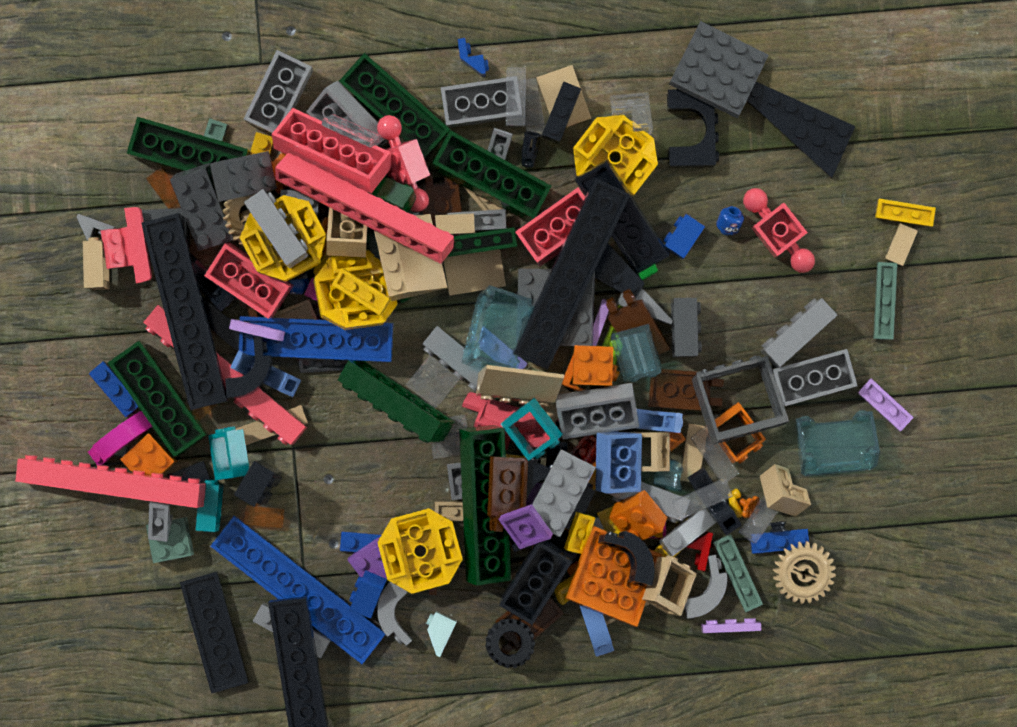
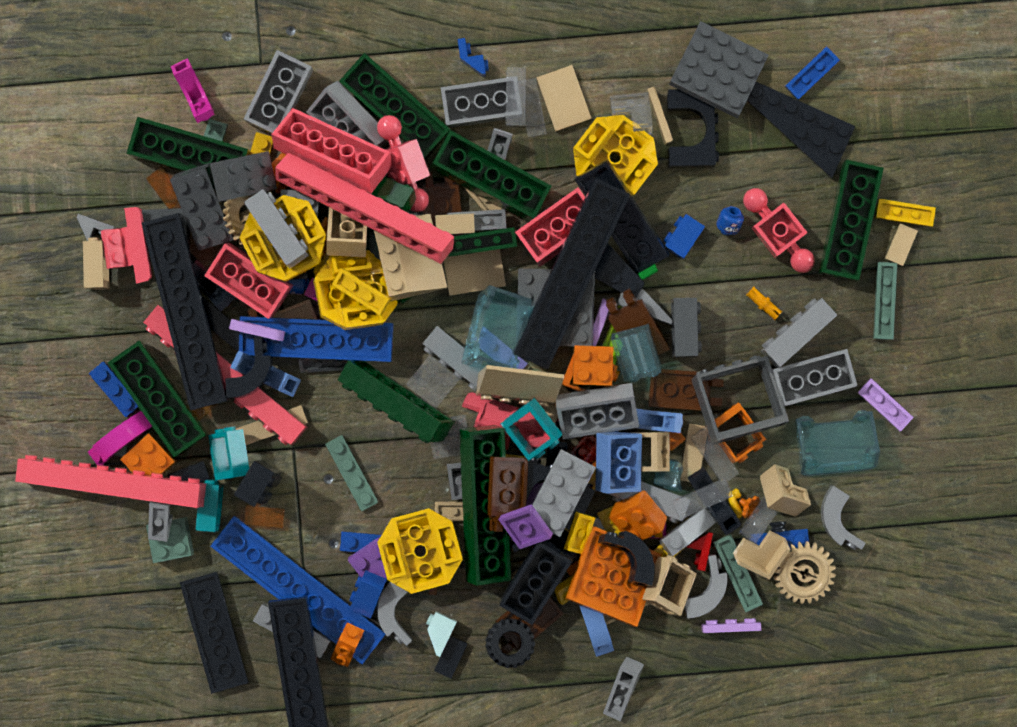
(193, 90): none -> dark pink arch
(347, 644): none -> orange bracket
(351, 130): clear tile -> none
(351, 473): none -> sand green plate
(450, 657): none -> black tile
(530, 153): black hinge -> none
(561, 112): black brick -> none
(623, 688): none -> light grey slope
(659, 116): none -> tan tile
(762, 558): none -> tan panel
(764, 303): none -> light orange pin
(812, 73): none -> blue plate
(831, 518): none -> light grey arch
(851, 220): none -> dark green brick

